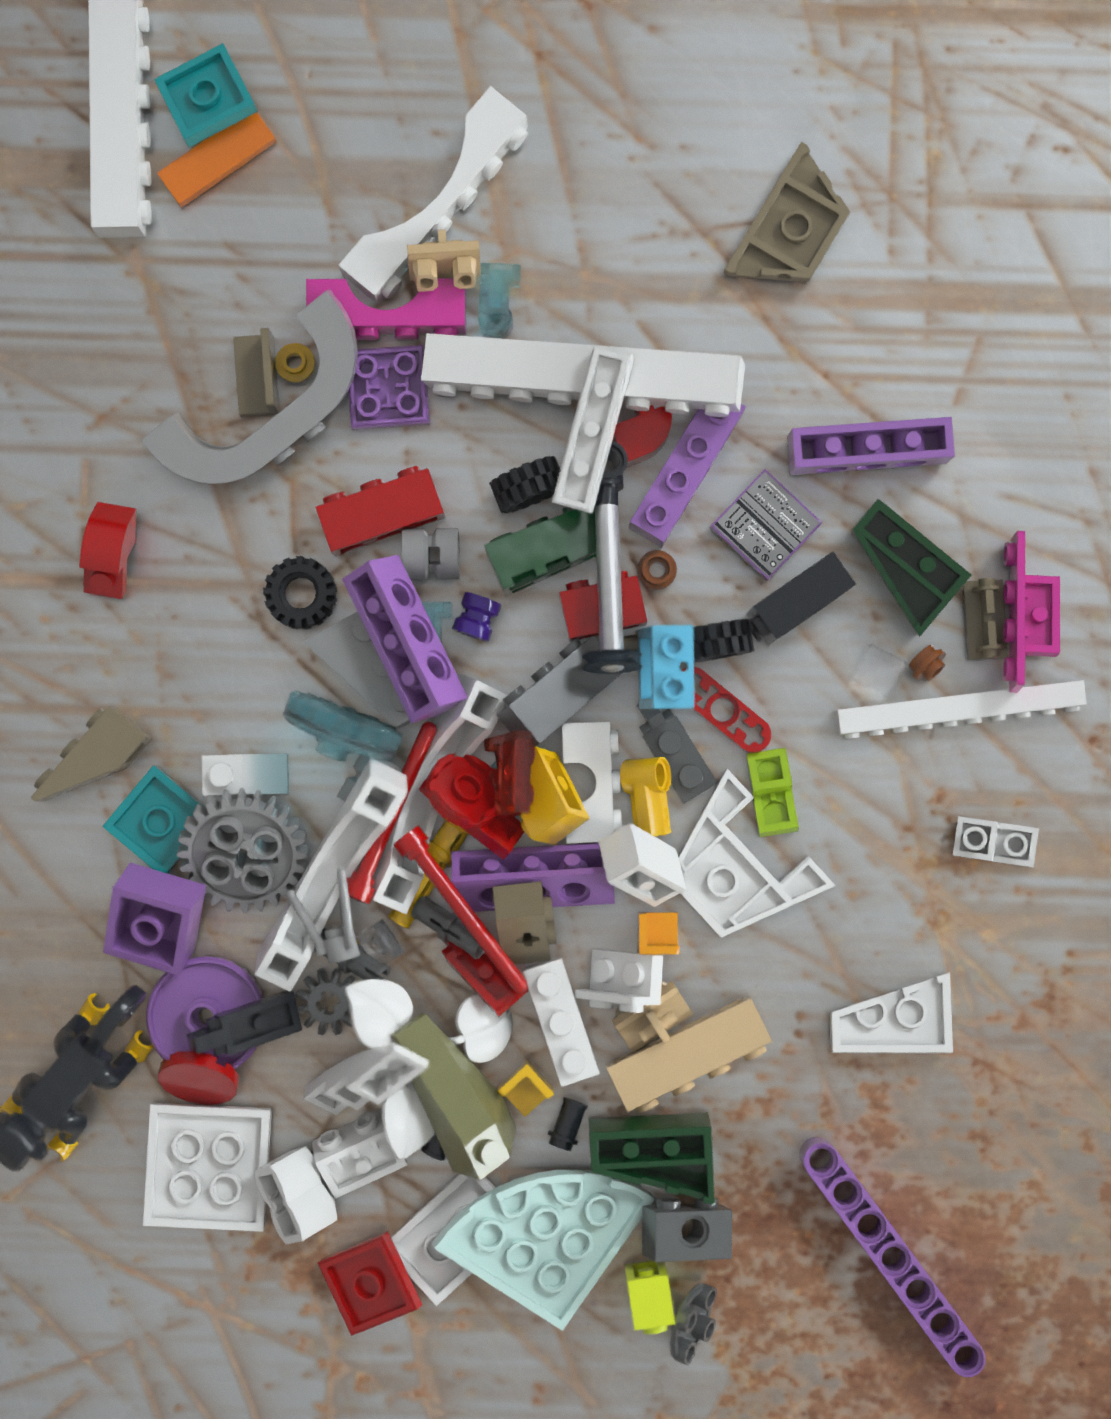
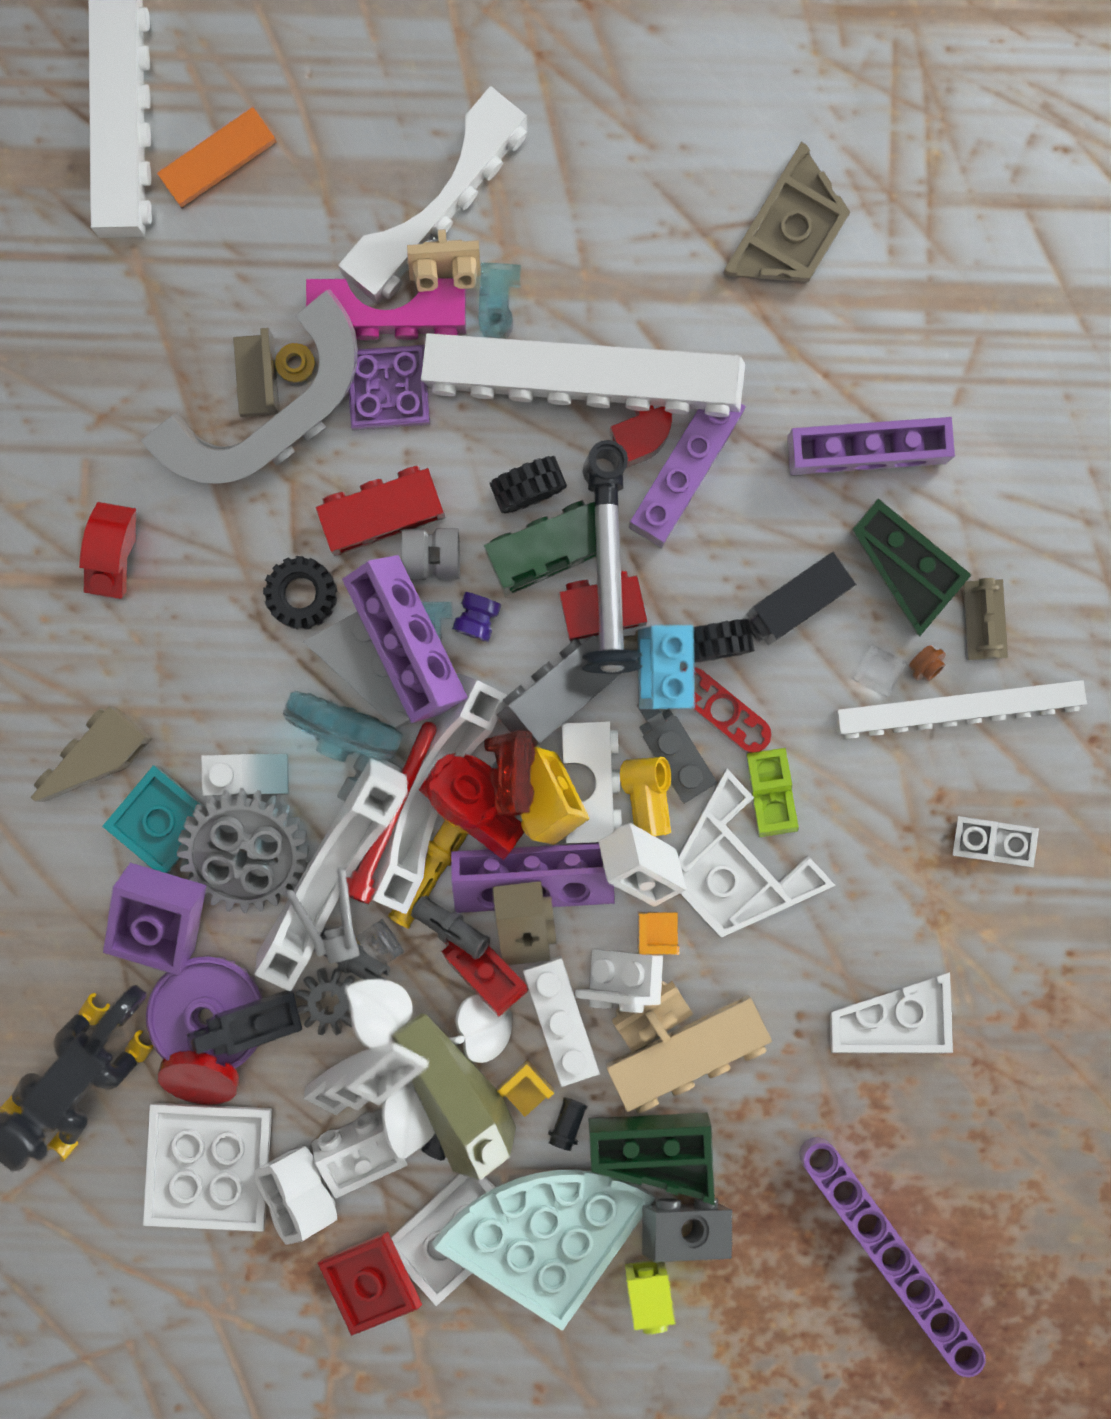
(206, 95): teal plate -> none
(416, 848): red piece -> none
(593, 428): white tile -> none
(665, 560): dark orange plate -> none
(692, 1323): dark grey dish -> none
(765, 524): light grey tile -> none
(1033, 614): dark pink bracket -> none

